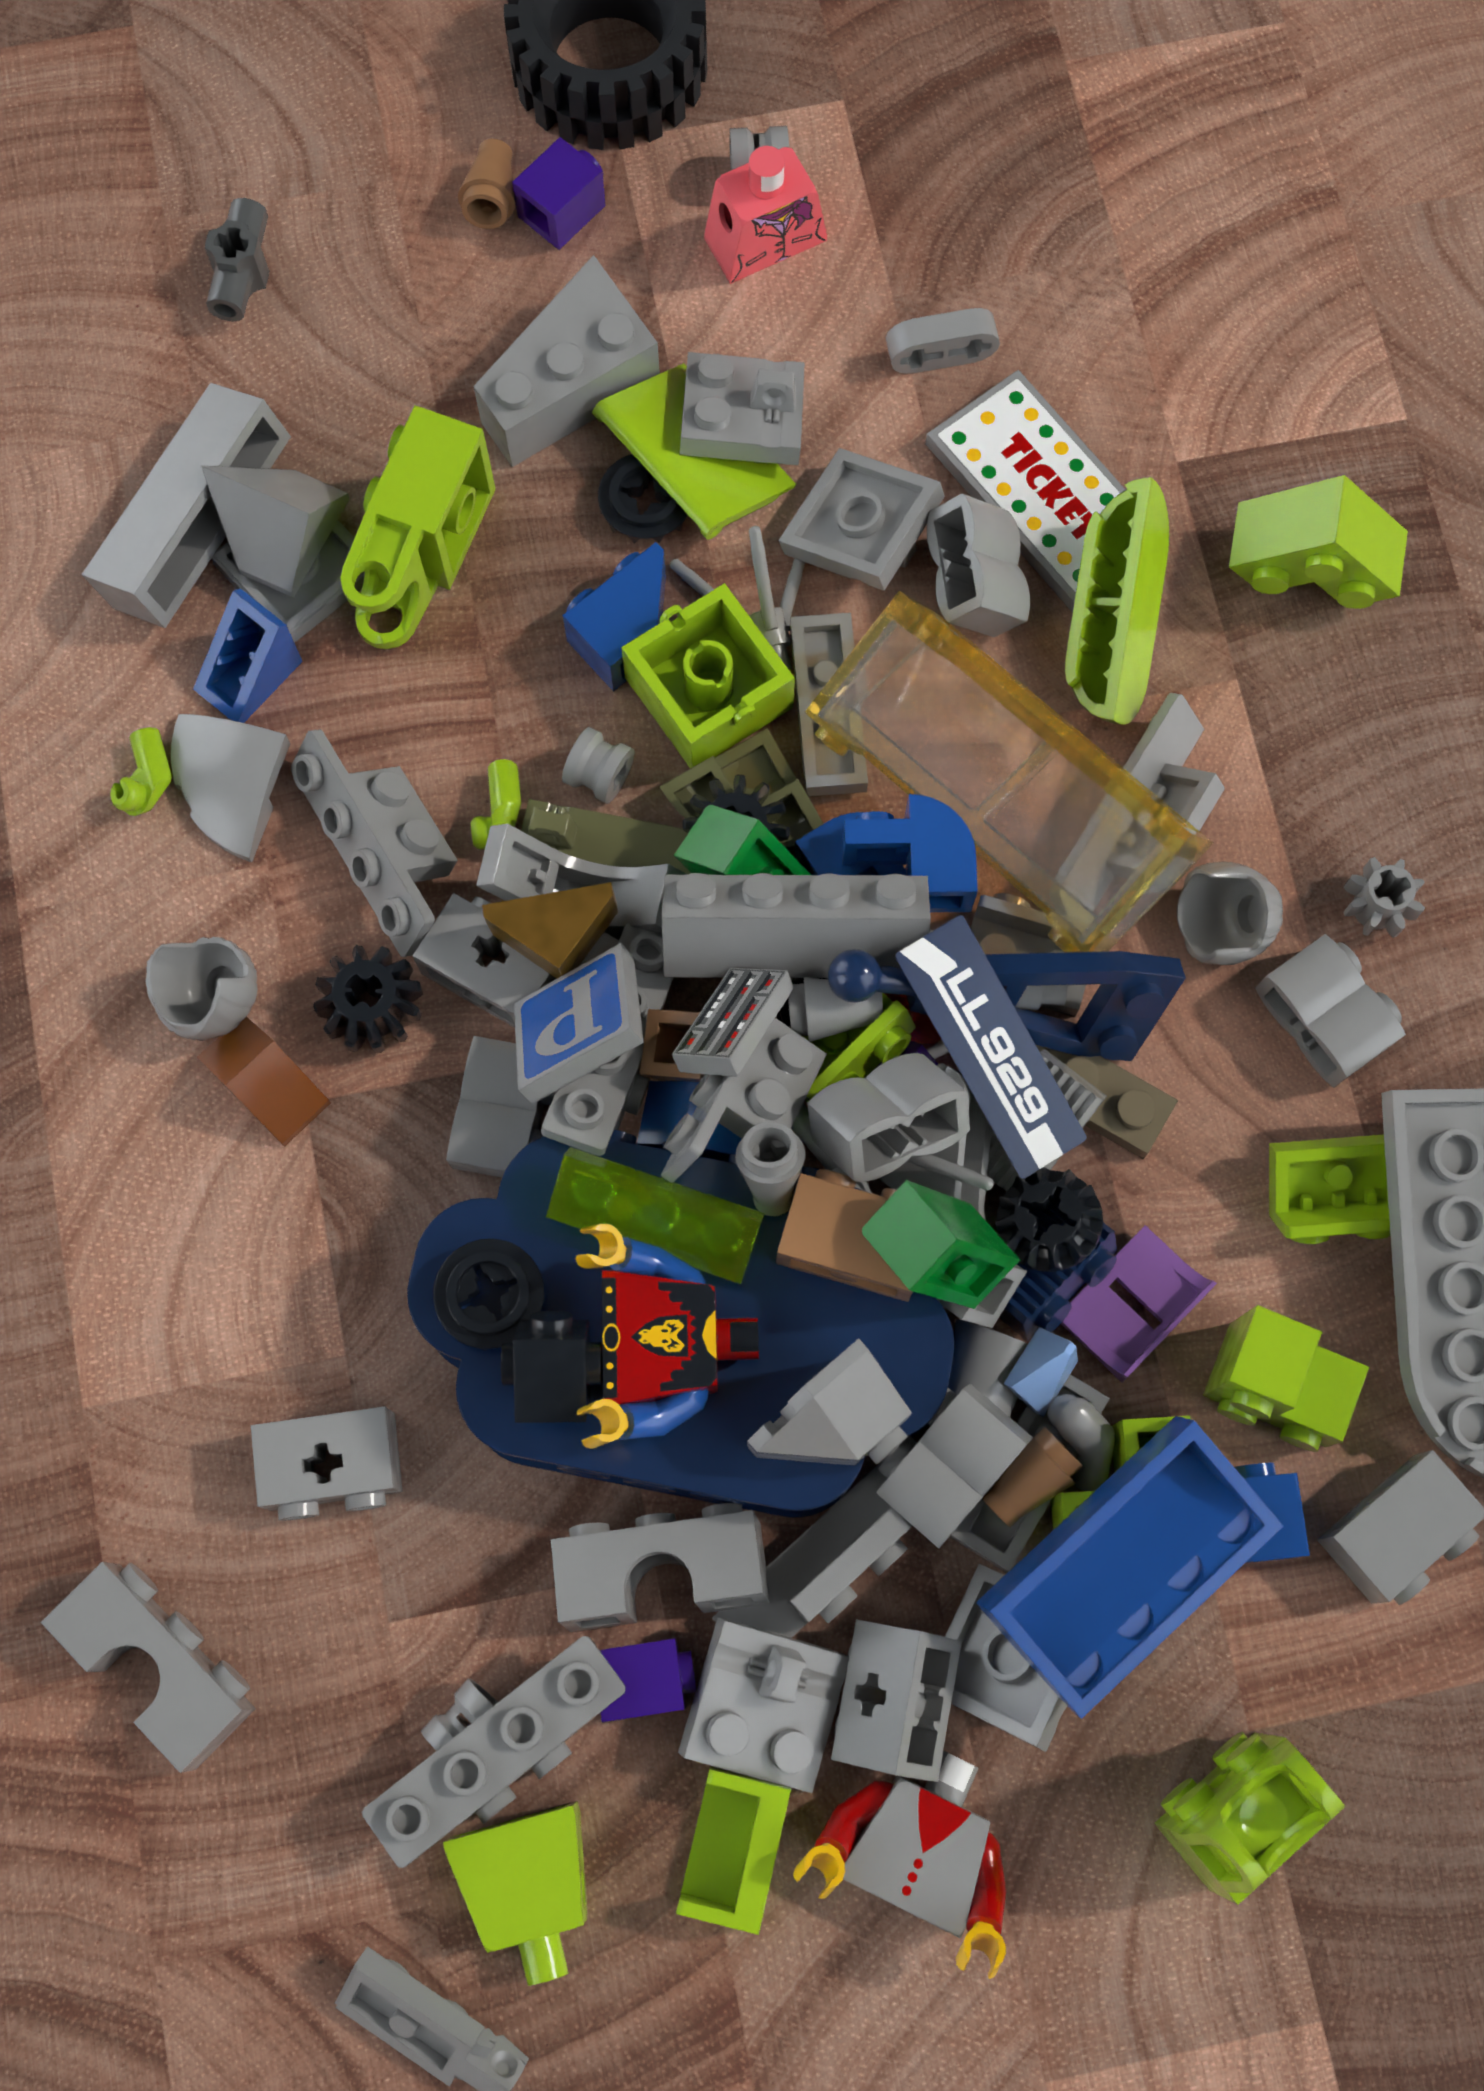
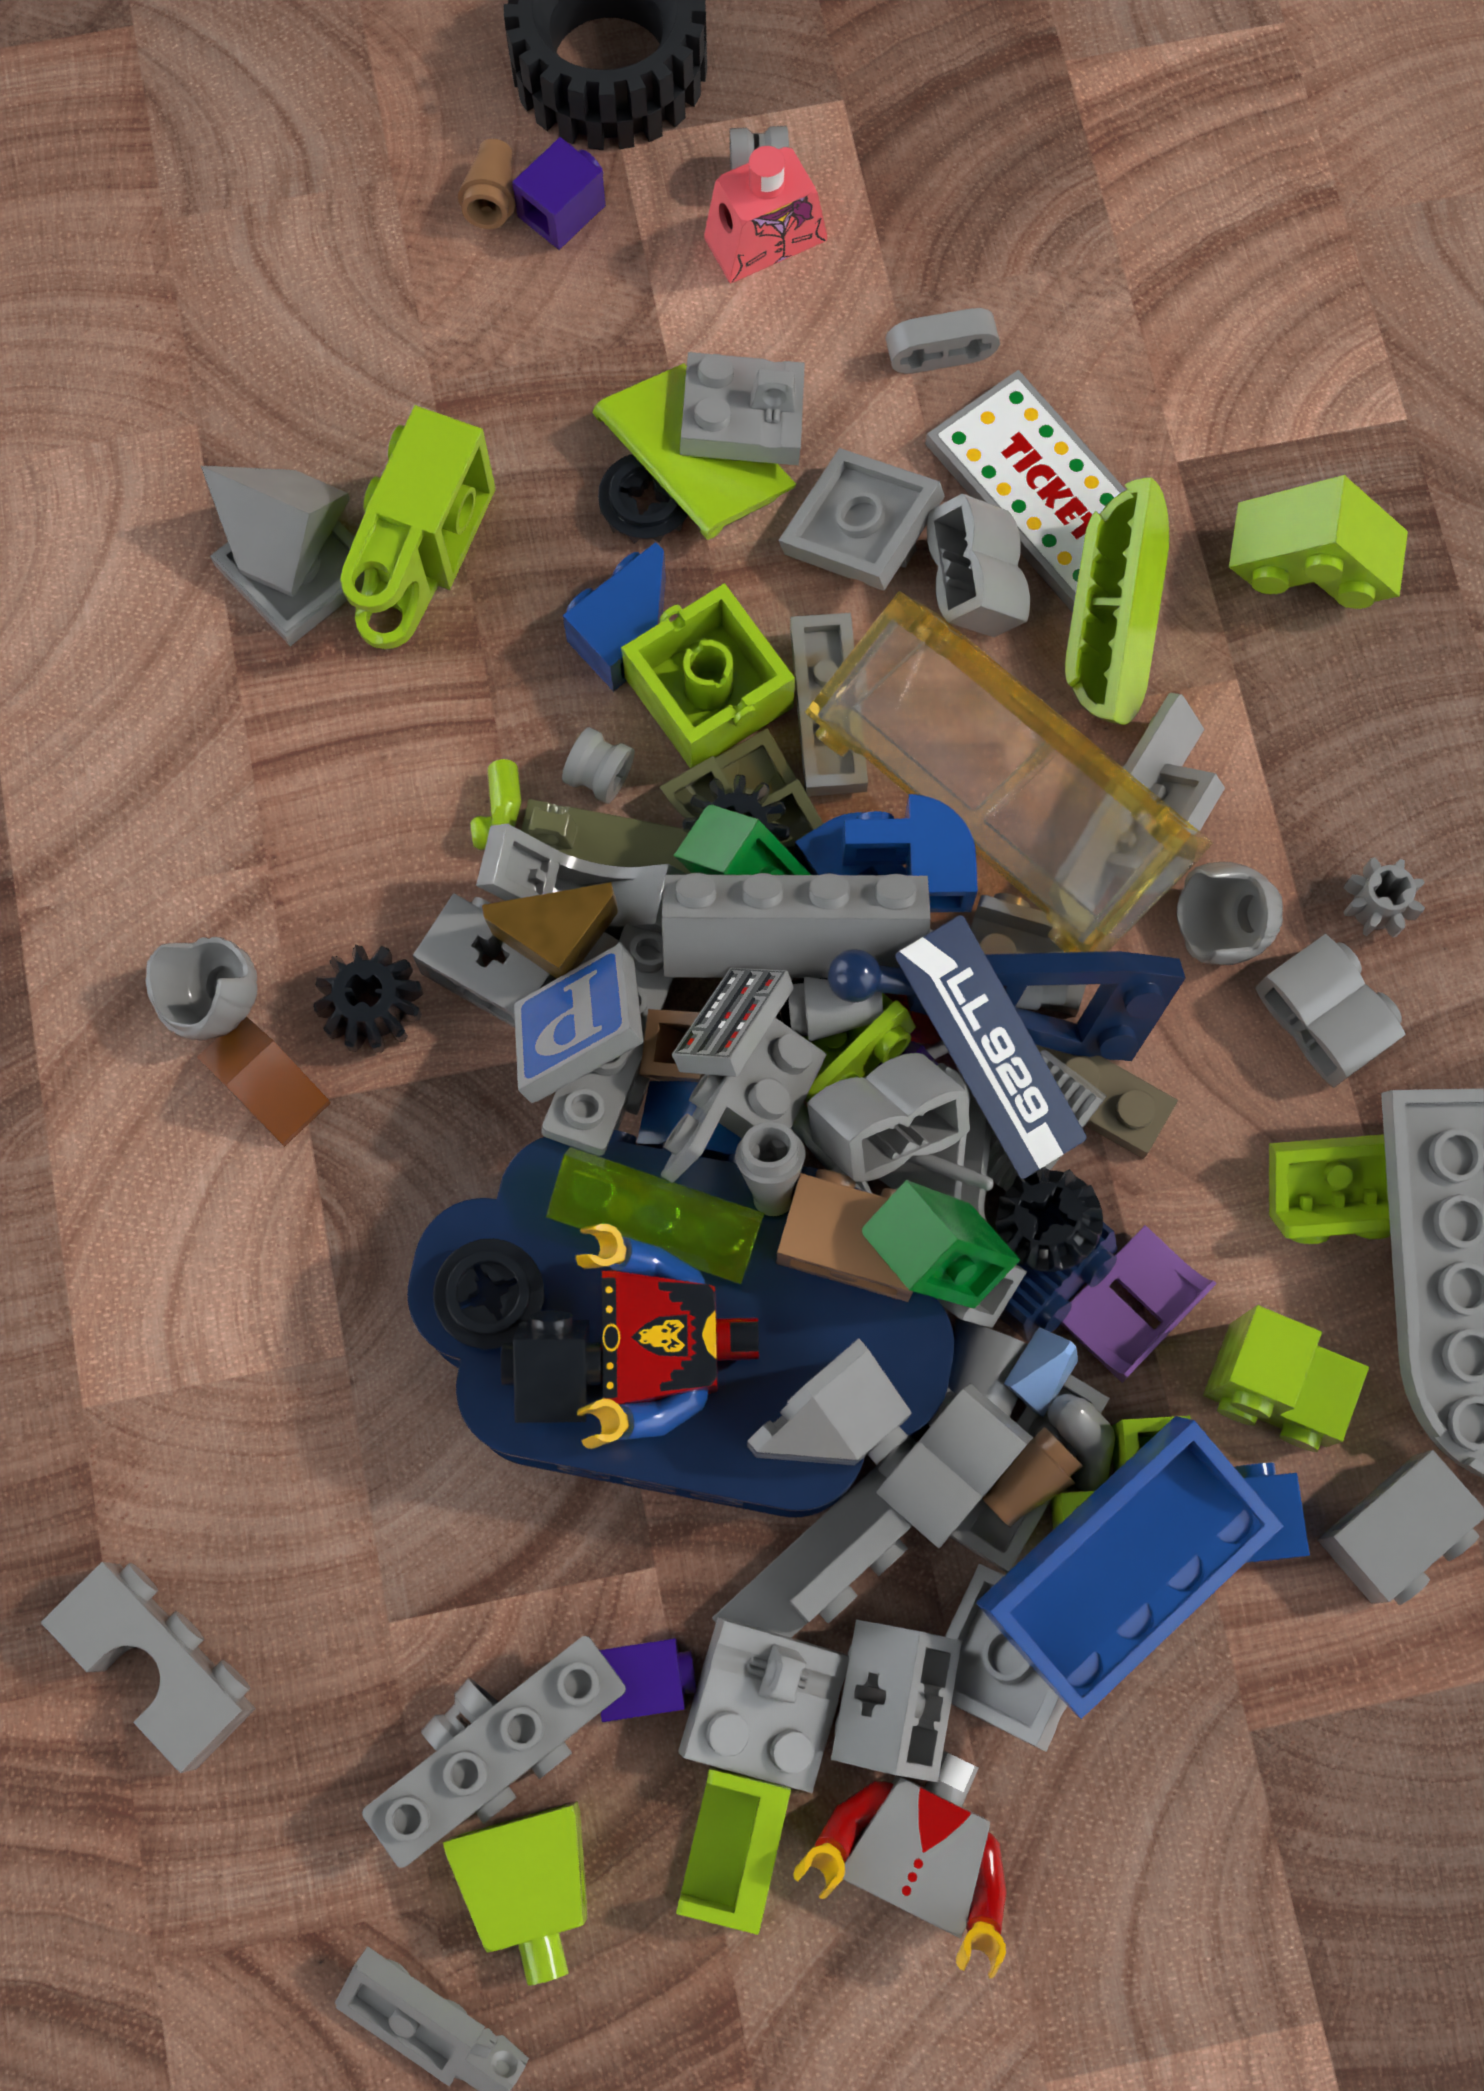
(149, 780): lime arm -> none
(172, 519): light grey brick -> none
(227, 778): light grey brick -> none
(237, 259): dark grey axle -> none
(246, 658): blue slope -> none
(289, 1449): light grey brick -> none
(379, 834): light grey bracket -> none
(492, 1115): light grey brick -> none
(564, 364): light grey wedge -> none
(601, 1568): light grey arch -> none
(770, 620): light grey plant -> none
(1247, 1813): lime brick -> none

